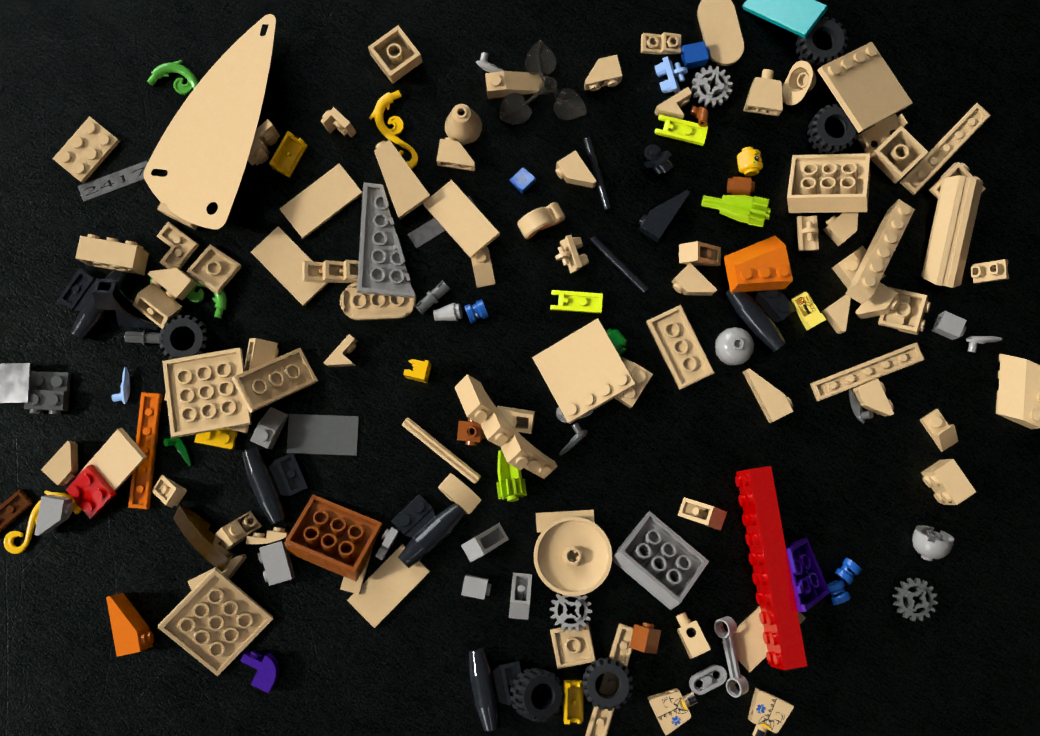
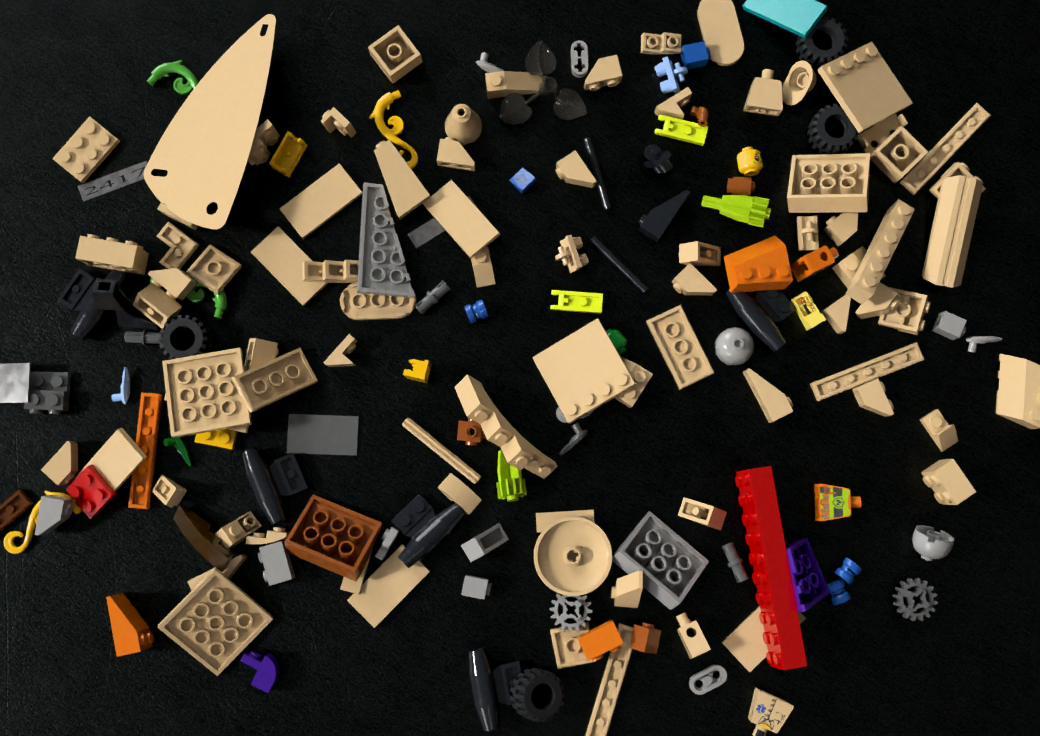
(269, 428): light grey slope -> none
(448, 313): light grey cone -> none
(520, 419): tan slope -> none
(520, 596): light grey slope -> none
(540, 219): tan animal -> none
(573, 701): yellow hinge -> none
(575, 59): none -> light grey beam
(600, 640): none -> orange brick
(612, 700): black tyre -> none
(628, 590): none -> tan slope
(671, 708): tan torso -> none
(701, 83): light grey gear -> none
(731, 656): light grey piece -> none
(735, 562): none -> dark grey pin
(813, 262): none -> orange torso
(834, 502): none -> torso
(857, 409): dark grey bar -> none
(990, 271): tan hips -> none

